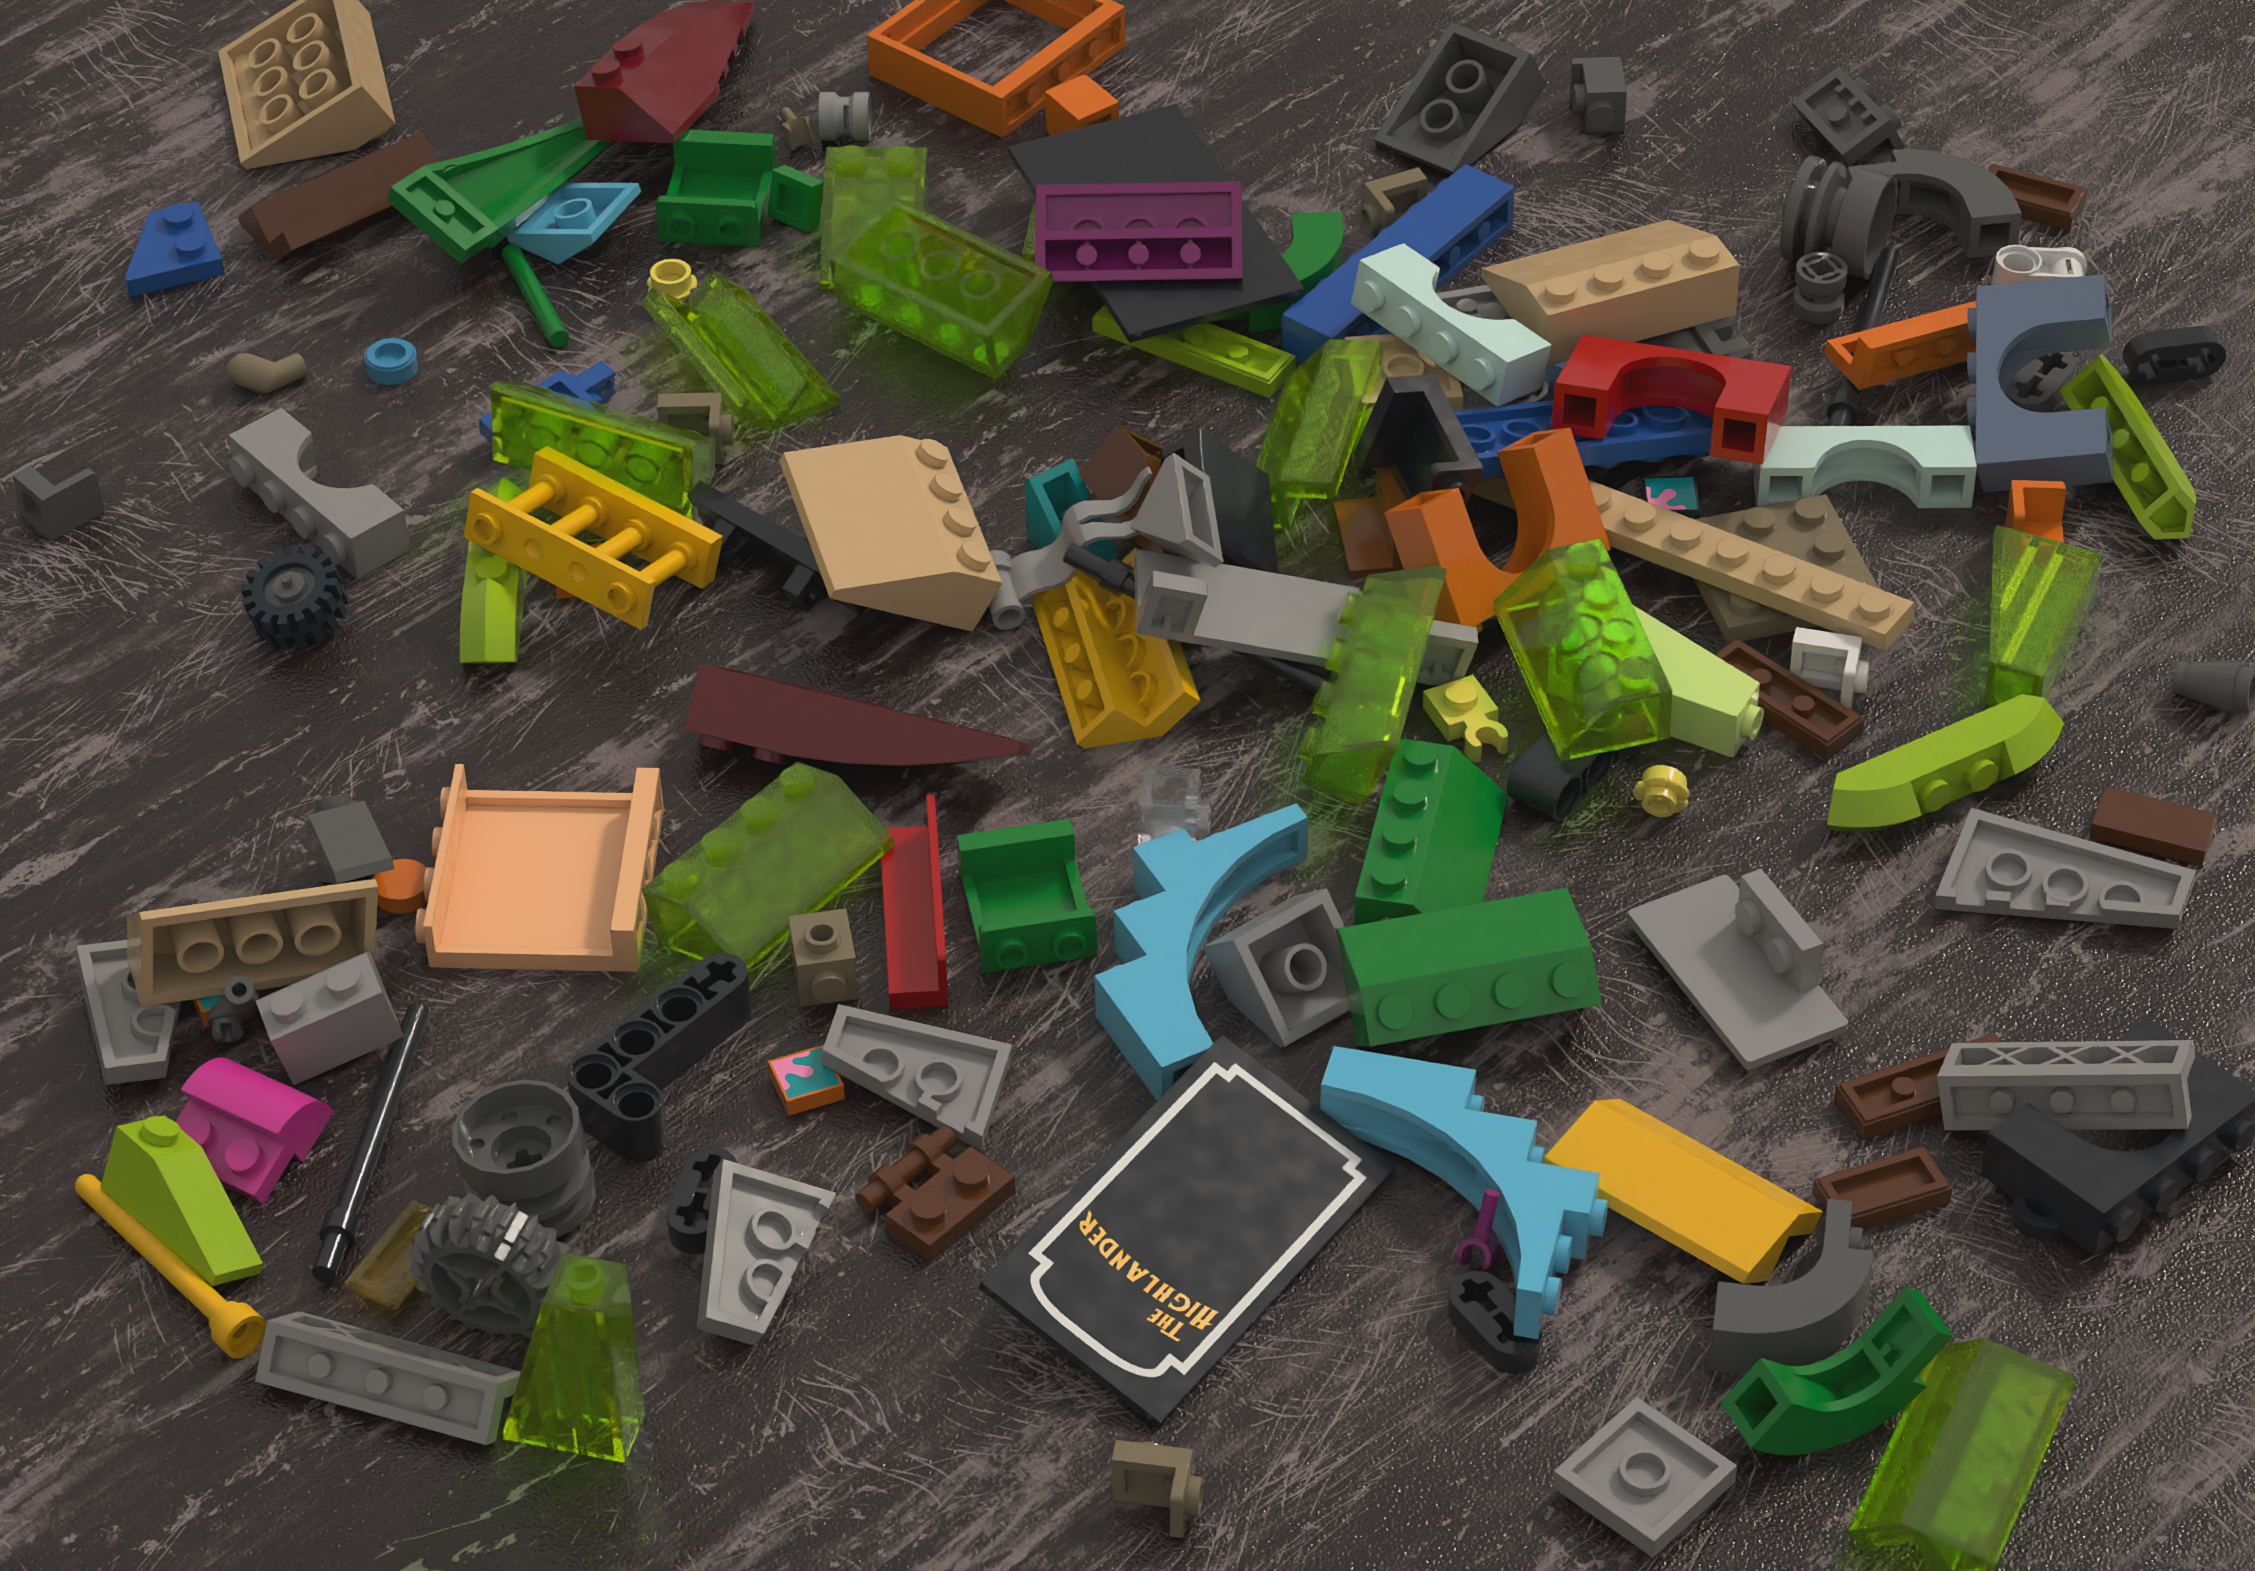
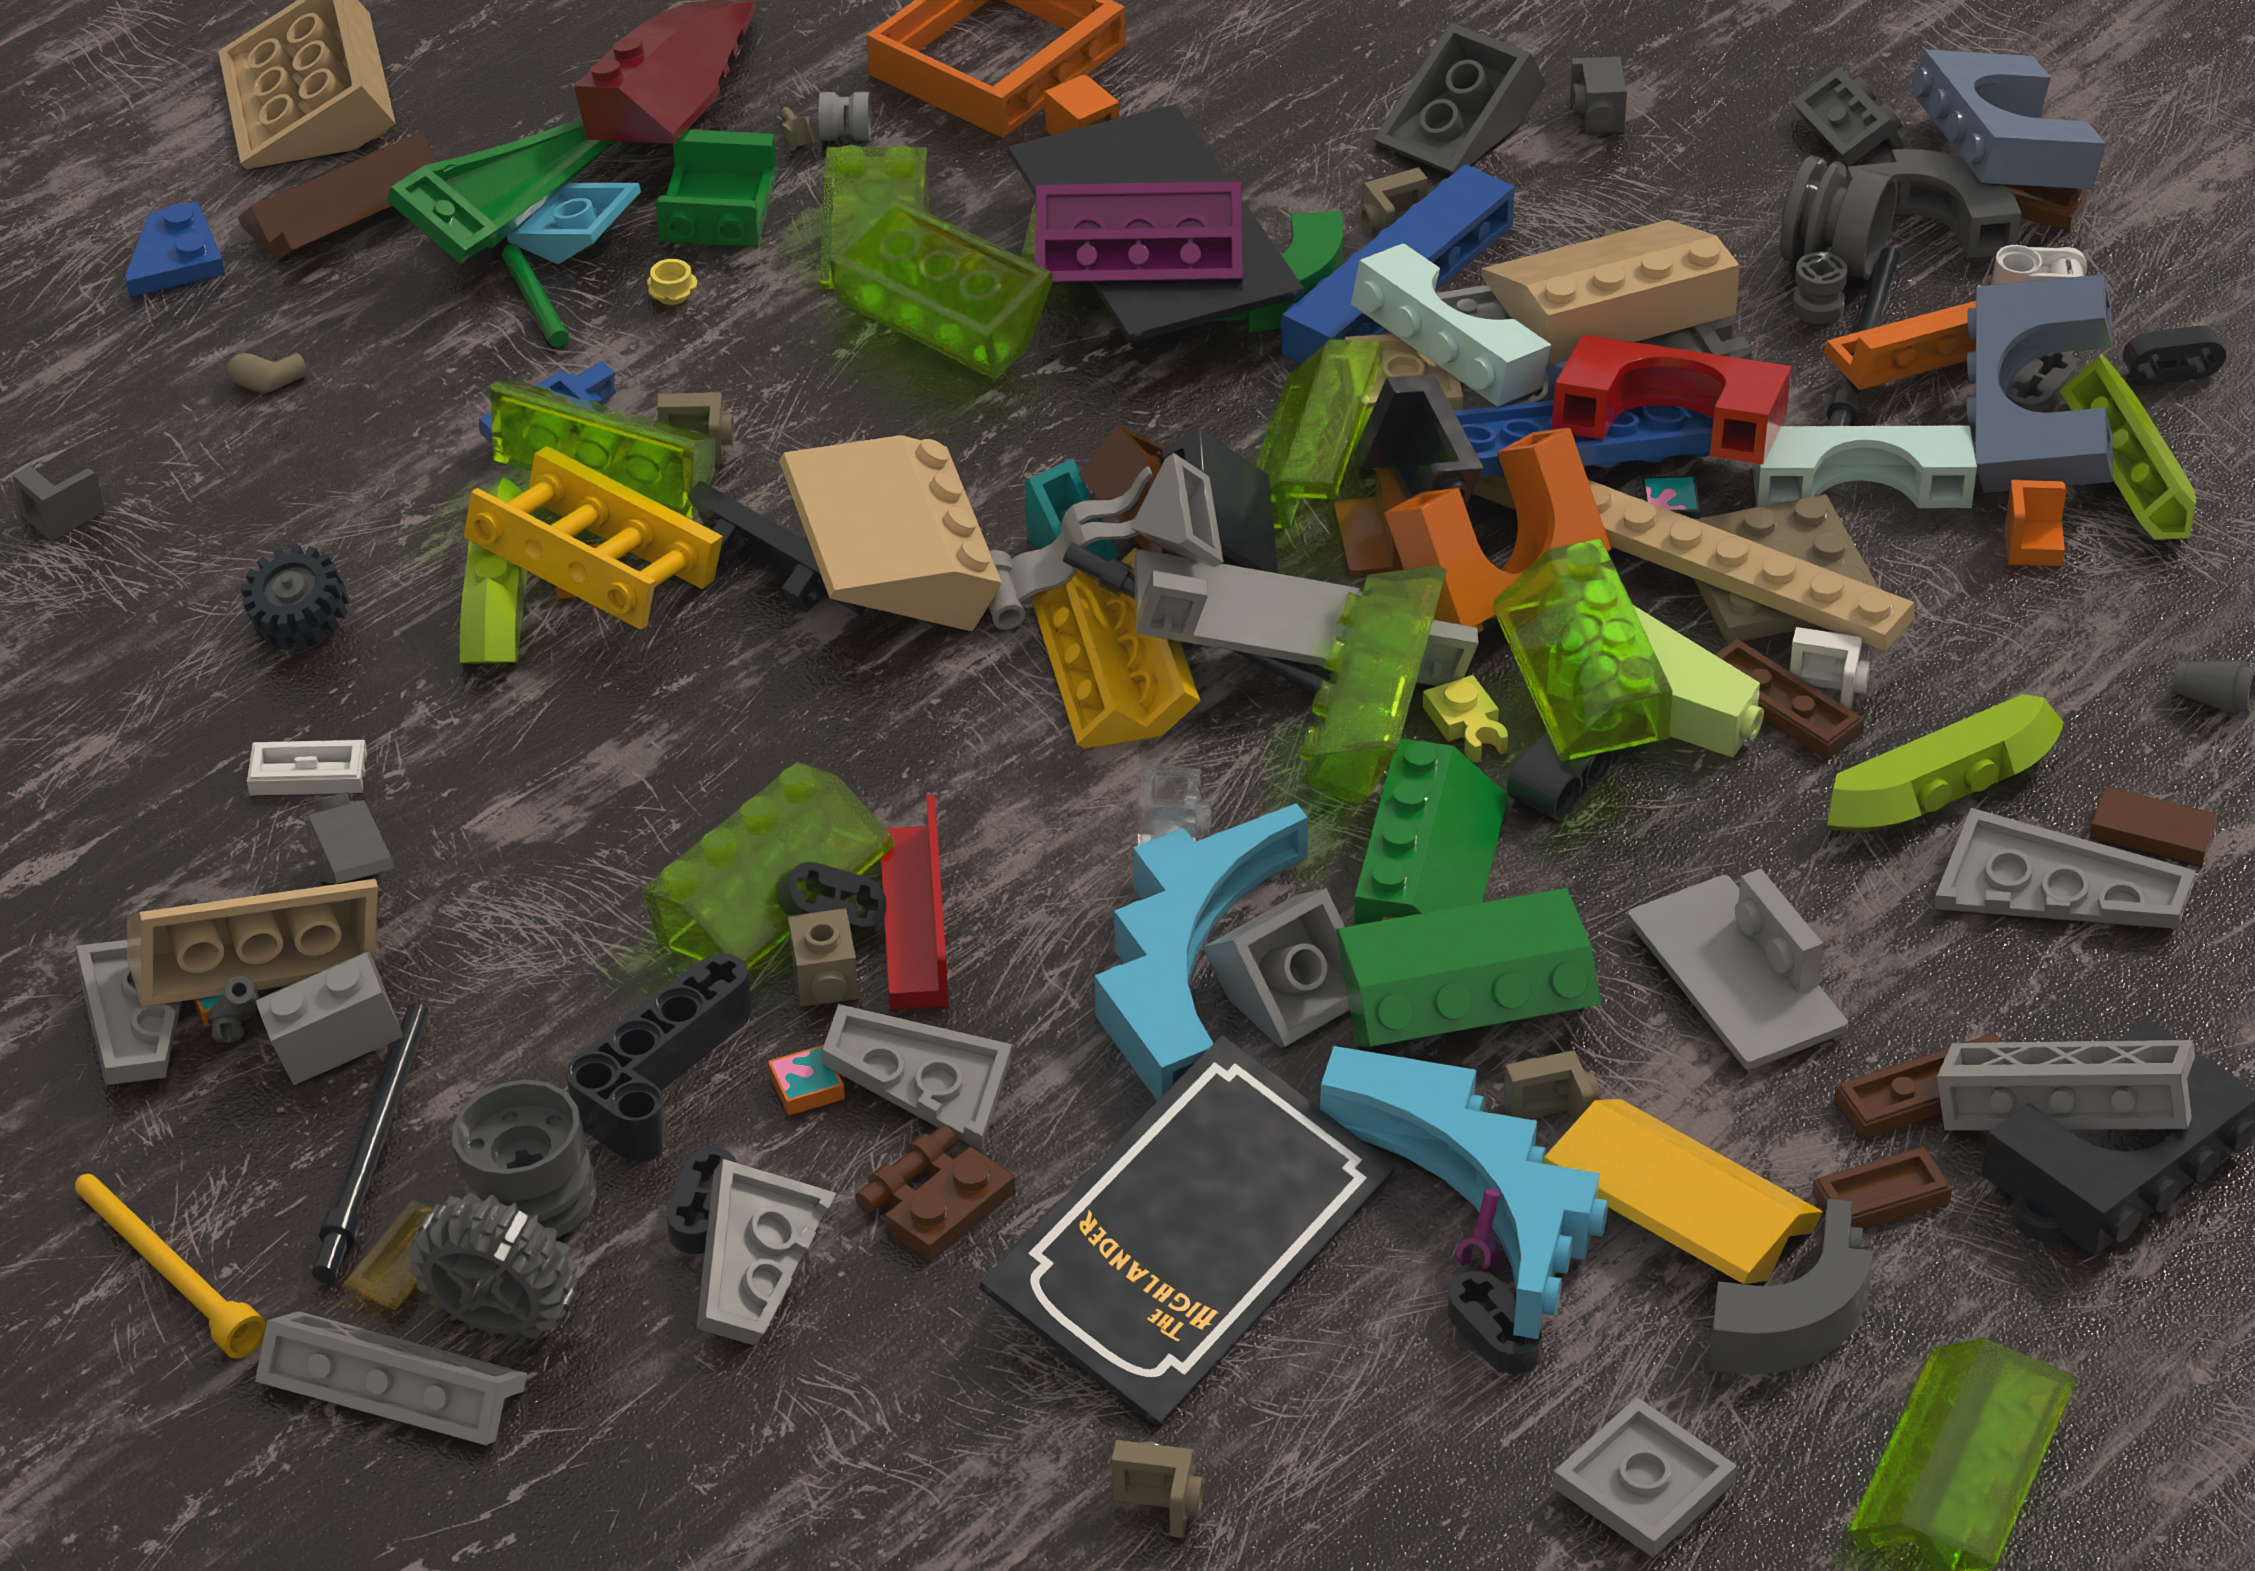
(178, 1197): lime slope -> none
(249, 1124): dark pink brick -> none
(307, 767): none -> white tile
(350, 525): light grey arch -> none
(391, 361): dark azure tile -> none
(402, 887): orange tile -> none
(541, 877): light nougat panel -> none
(581, 1366): clear neon green slope -> none
(742, 353): clear neon green slope -> none
(795, 198): green plate -> none
(826, 726): dark red wedge -> none
(834, 886): none -> black beam
(1025, 896): green panel -> none
(1212, 352): lime tile -> none
(1549, 1087): none -> dark tan bracket
(1662, 791): light yellow plate -> none
(1846, 1395): green arch -> none
(1992, 118): none -> sand blue arch
(2033, 611): clear neon green slope -> none

